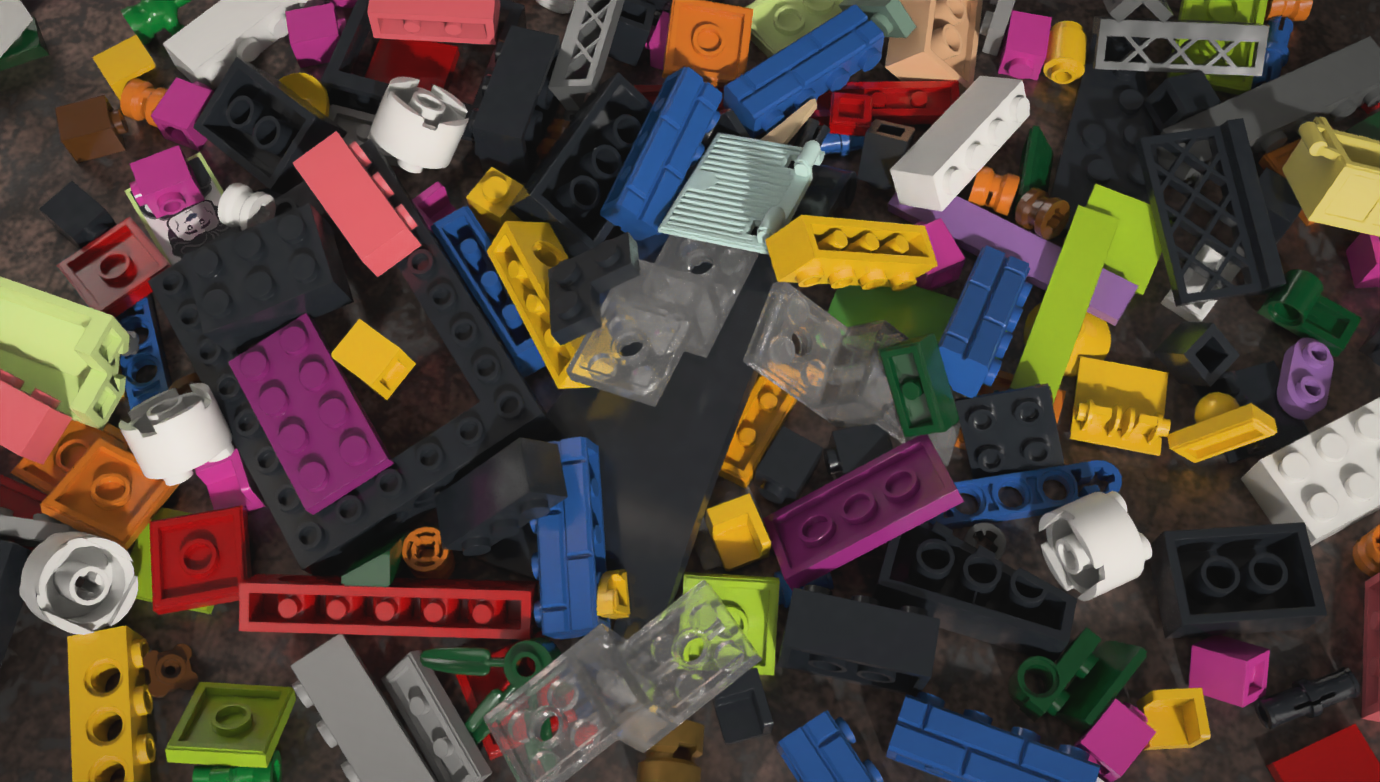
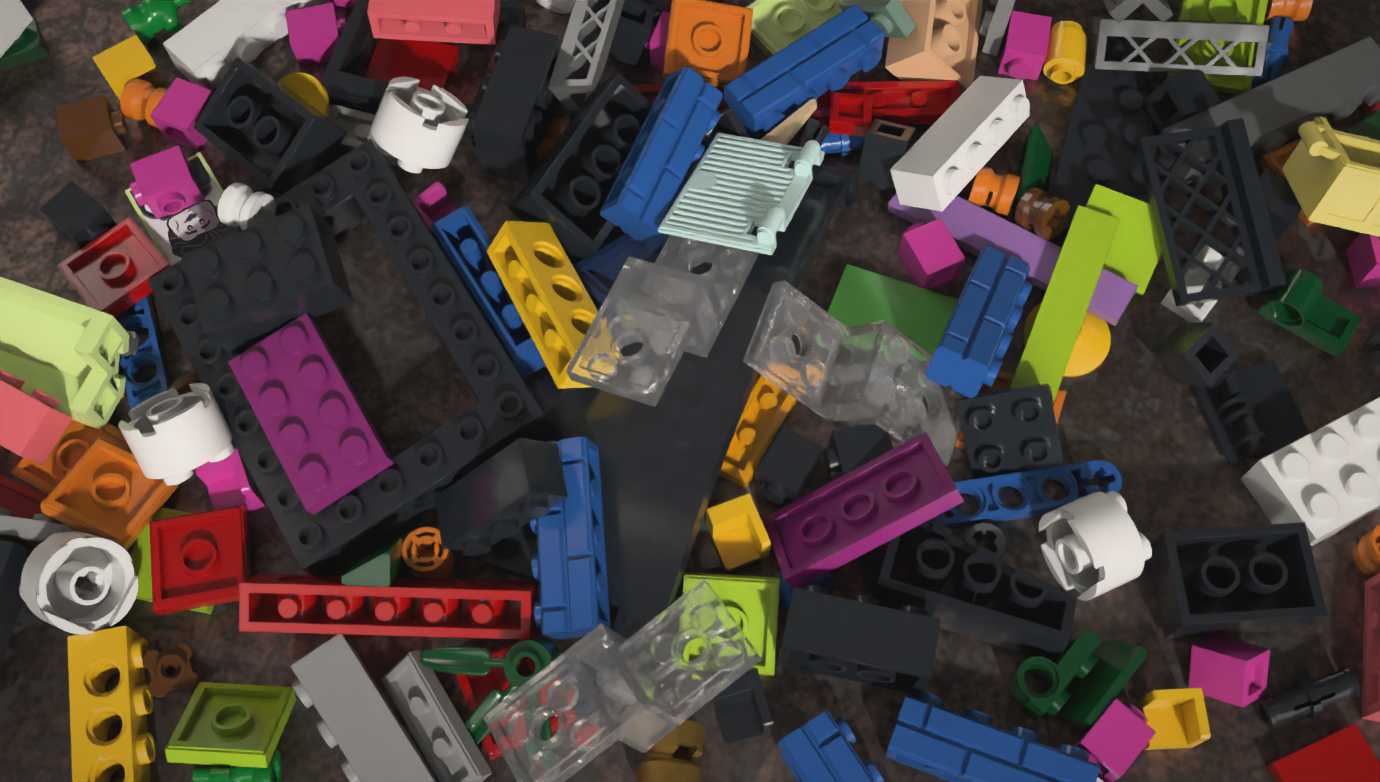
(359, 203): coral brick -> none
(373, 359): yellow panel -> none
(491, 200): yellow brick -> none
(578, 282): black plate -> none
(613, 595): yellow tile -> none
(850, 253): yellow brick -> none
(919, 386): dark green slope -> none
(1120, 406): yellow hinge -> none
(1221, 428): yellow tile -> none
(1305, 378): medium lavender plate -> none

